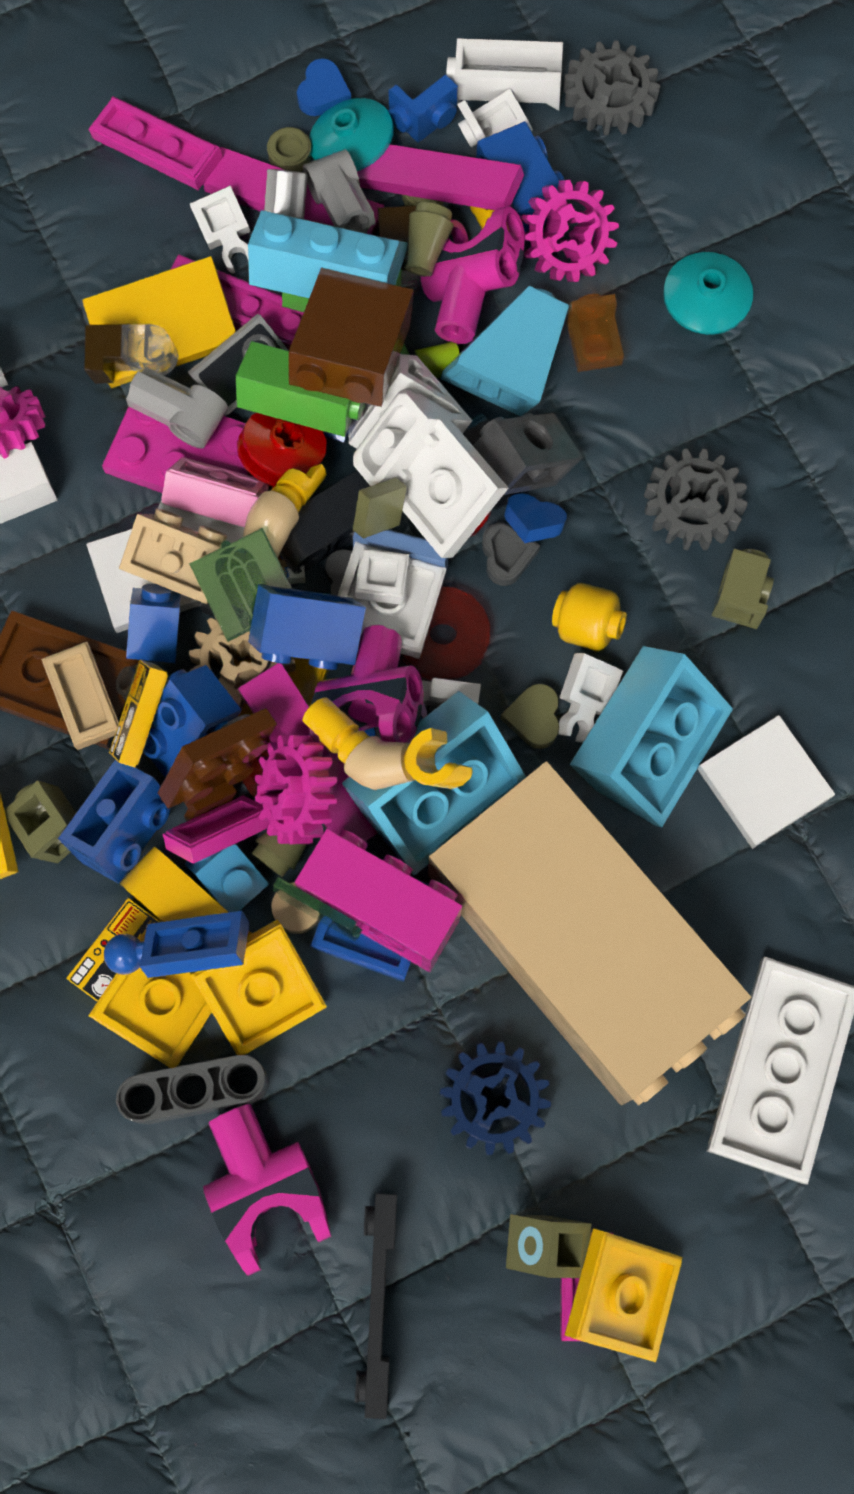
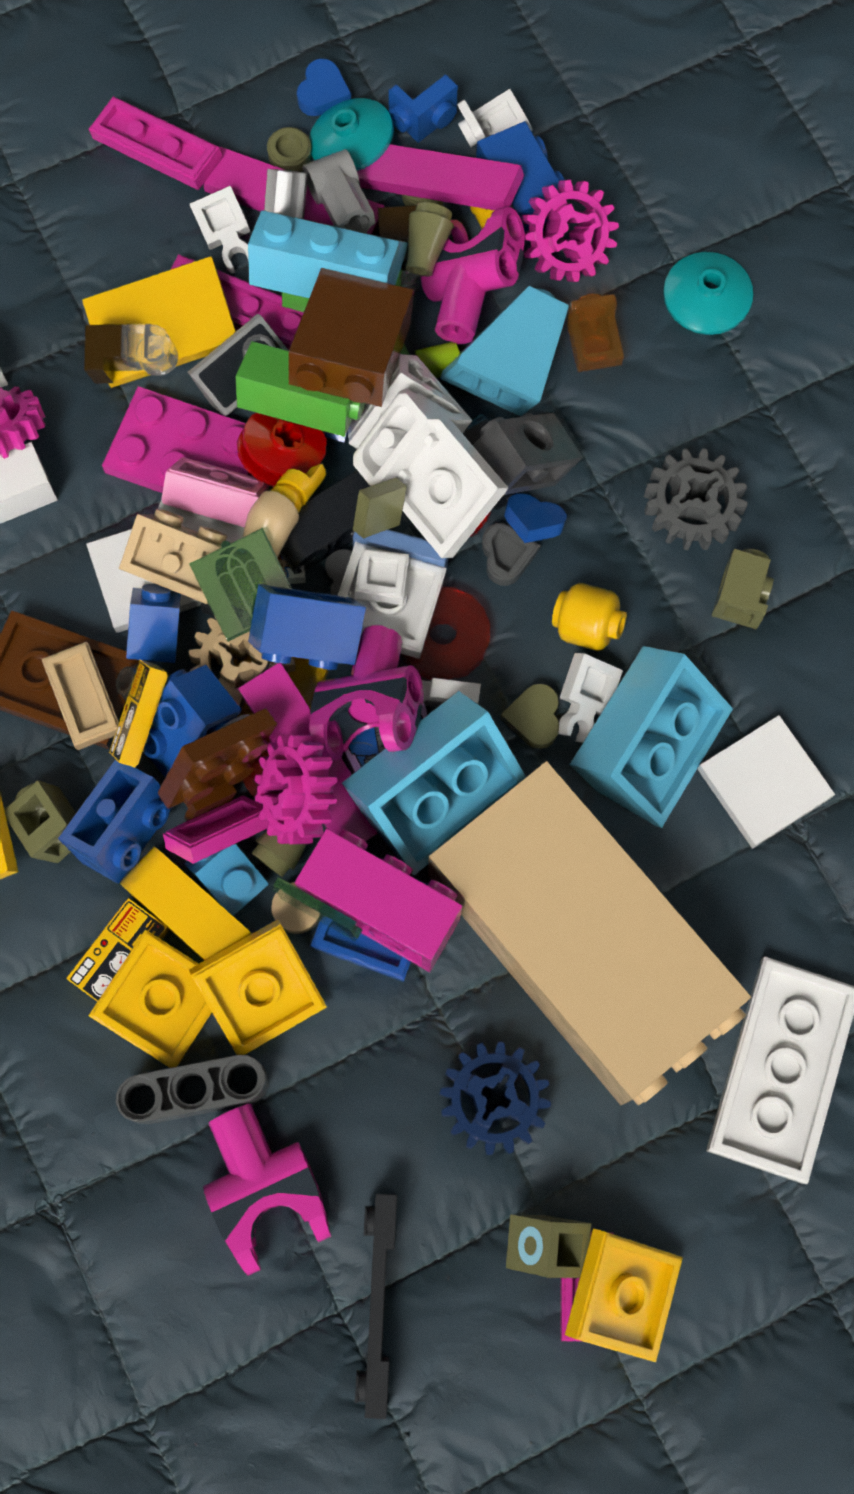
(181, 946): blue plate -> none
(188, 412): light grey piece -> none
(382, 763): yellow piece -> none
(493, 66): white window -> none
(615, 85): dark grey gear -> none

